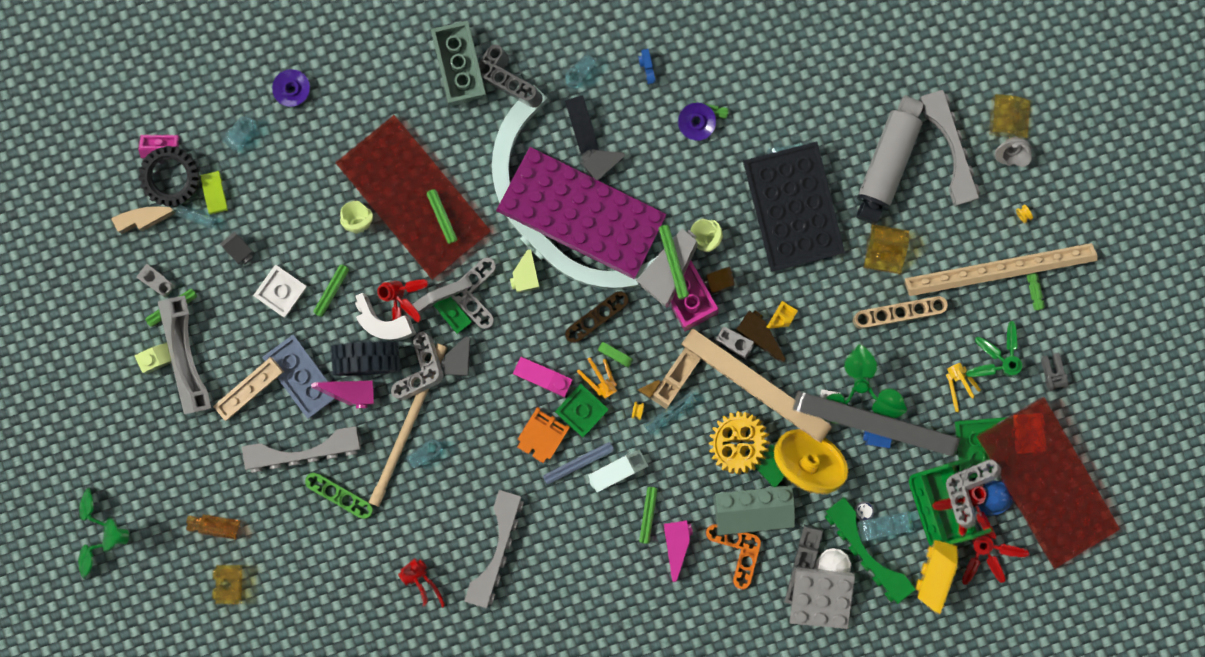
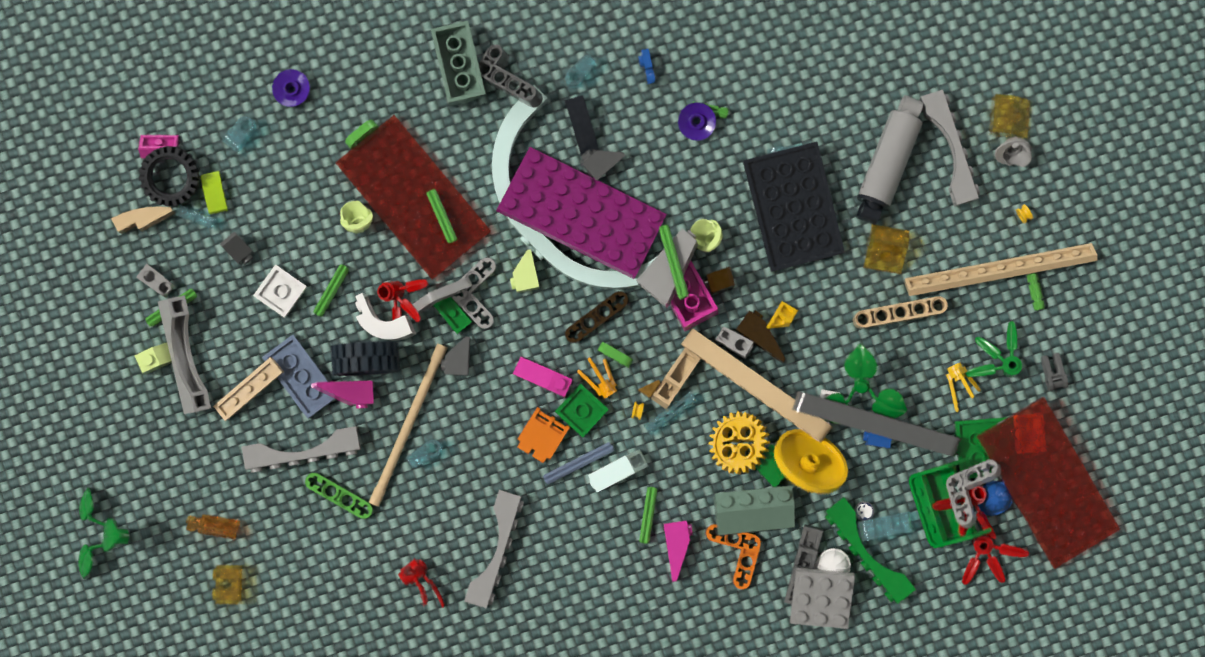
(361, 133): none -> bright green beam
(426, 369): light grey beam -> none
(937, 575): yellow slope -> none

